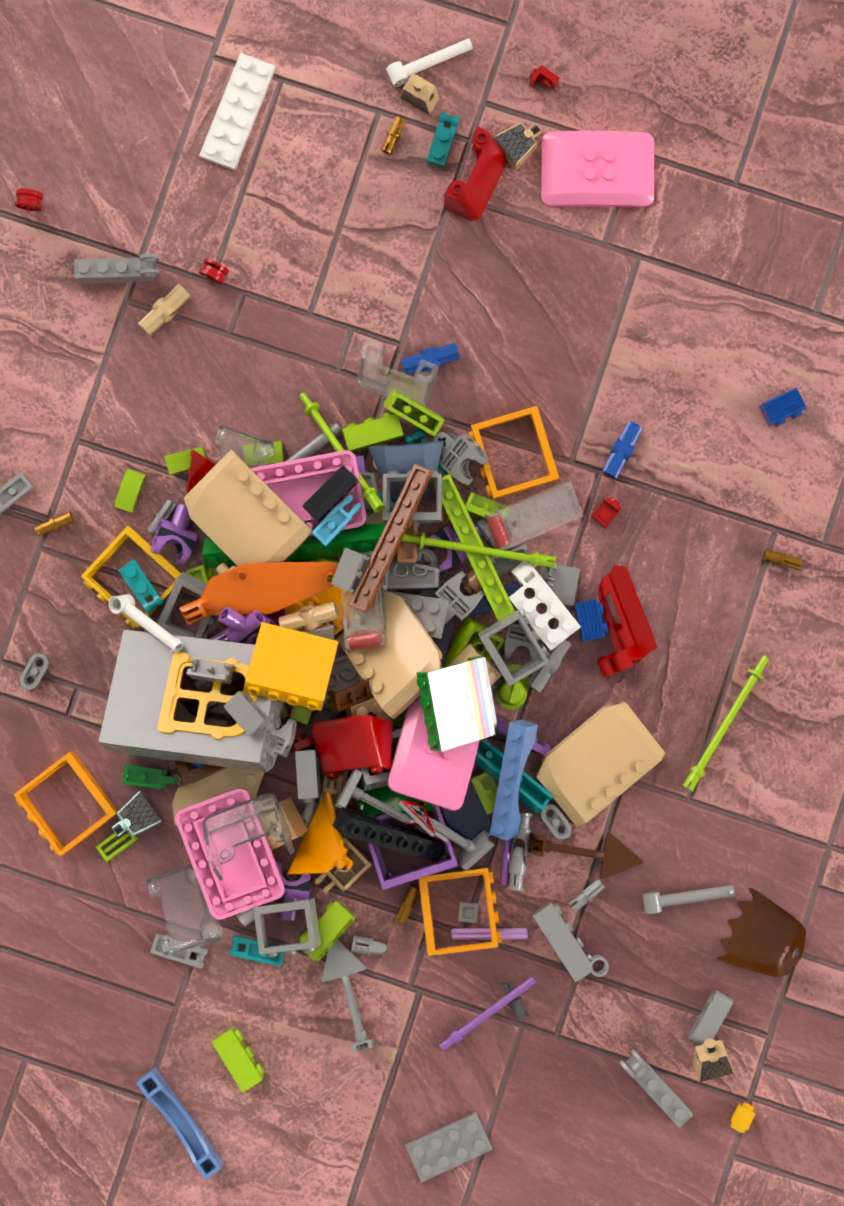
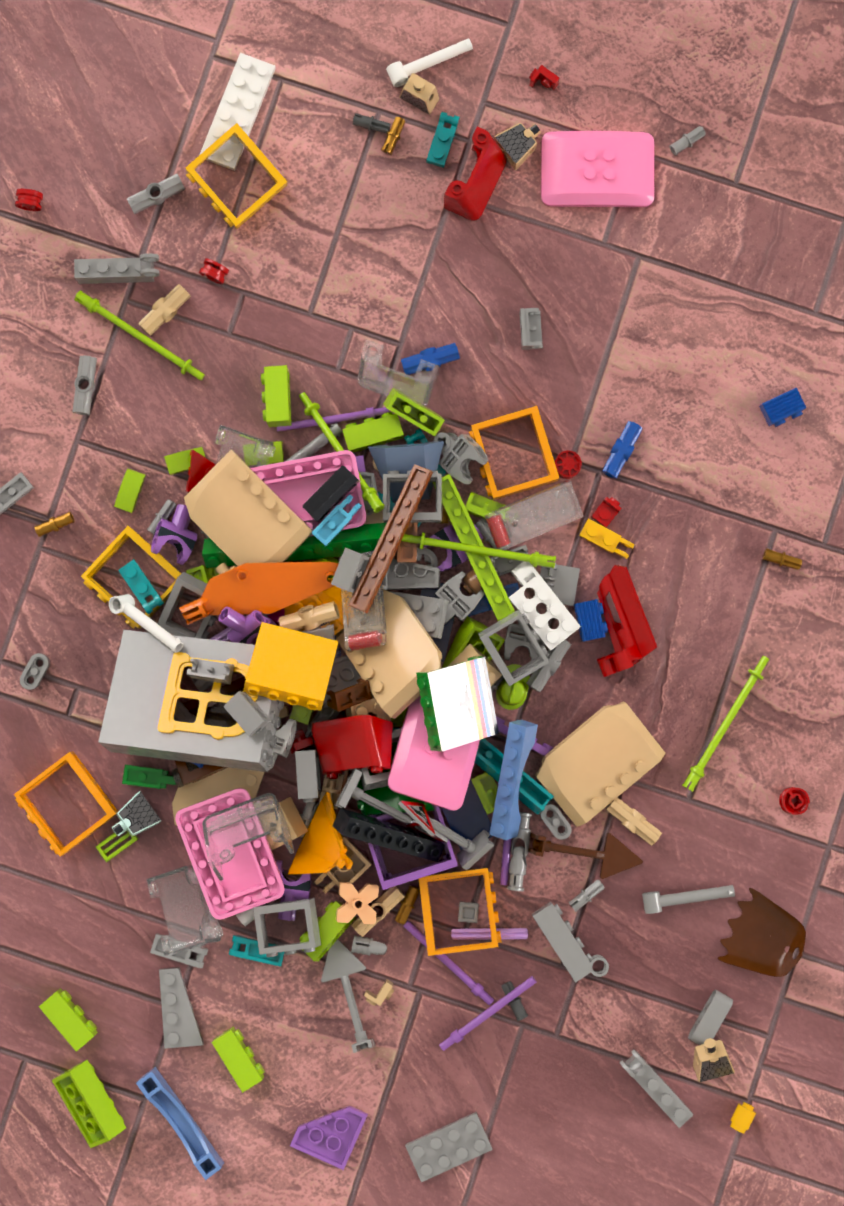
(68, 1019): none -> lime brick
(83, 397): none -> light grey piece
(89, 1104): none -> lime slope
(94, 306): none -> lime bar
(144, 199): none -> light grey piece
(178, 1018): none -> light grey wing
(206, 191): none -> yellow window
(276, 396): none -> lime brick
(331, 1136): none -> medium lavender plate
(348, 910): none -> light nougat plant
(368, 413): none -> medium lavender bar
(371, 123): none -> dark grey axle
(384, 993): none -> tan bracket
(387, 902): none -> tan piece
(476, 988): none -> medium lavender bar
(530, 328): none -> light grey hinge
(568, 464): none -> red wheel
(604, 538): none -> yellow hinge
(634, 821): none -> tan piece
(687, 140): none -> light grey axle
(794, 800): none -> red wheel

